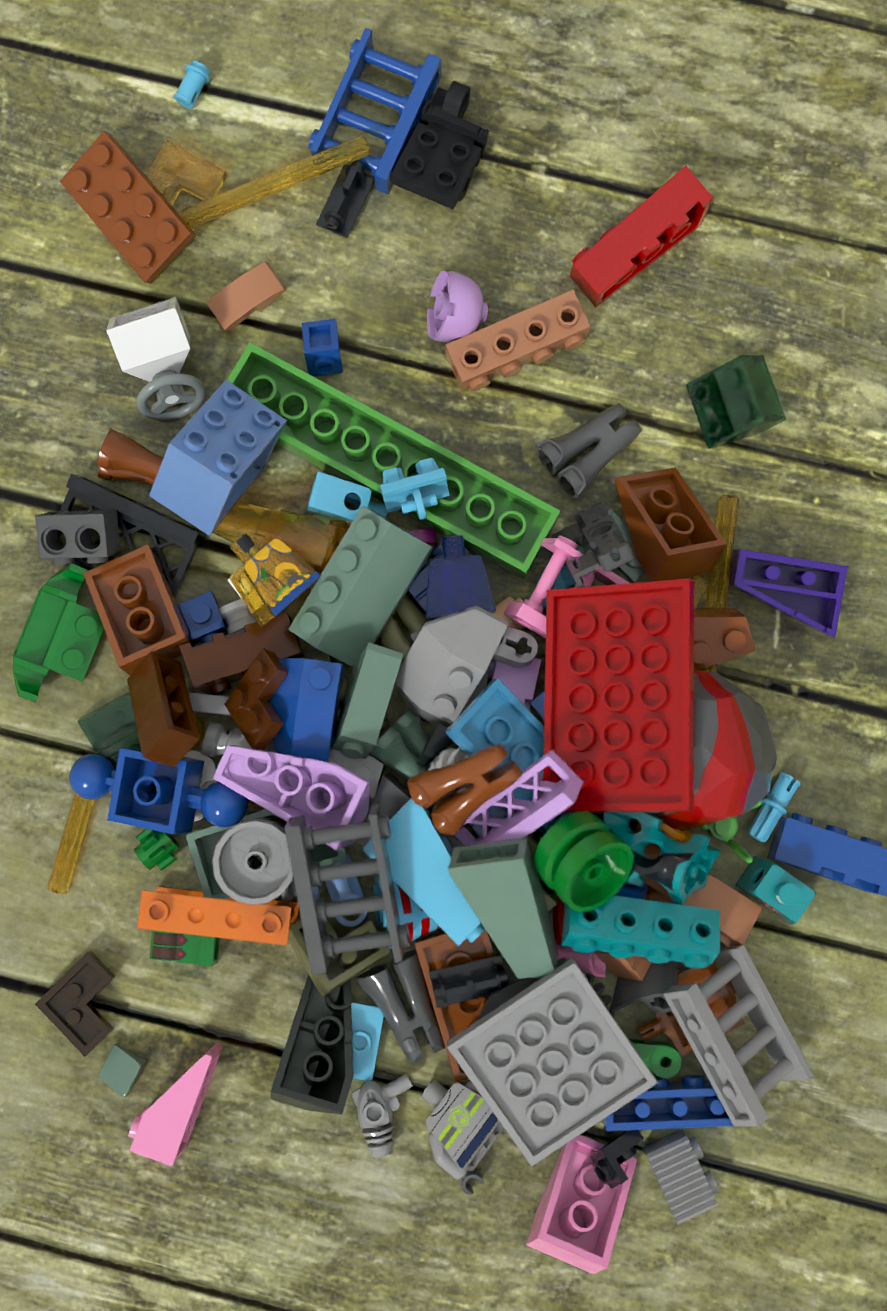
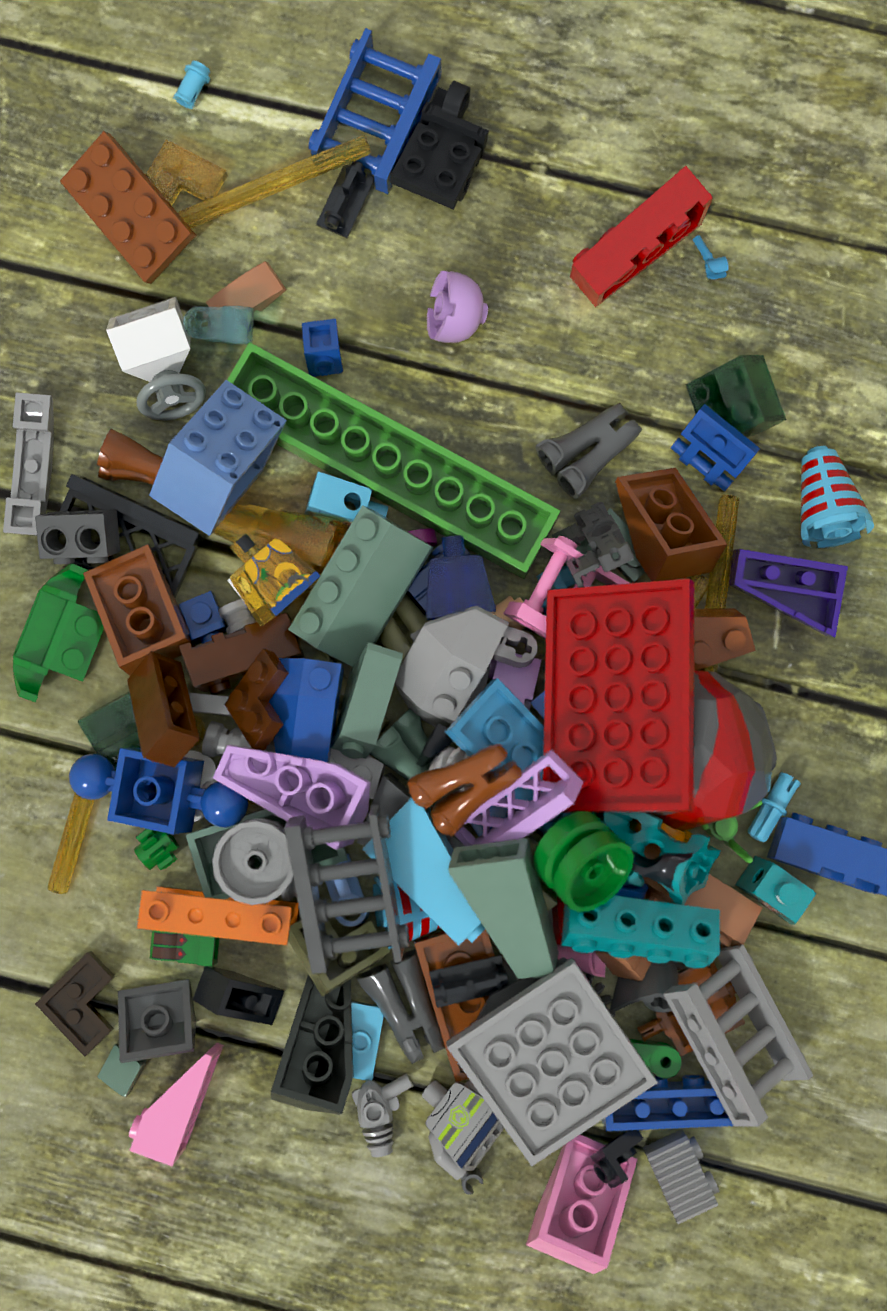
(32, 462): none -> light grey slope
(156, 1021): none -> dark grey slope
(224, 325): none -> clear light blue piece
(237, 996): none -> black slope
(414, 491): medium azure hips -> none
(518, 341): nougat brick -> none
(714, 267): none -> dark azure hand
(719, 442): none -> blue plate
(830, 501): none -> medium azure cone

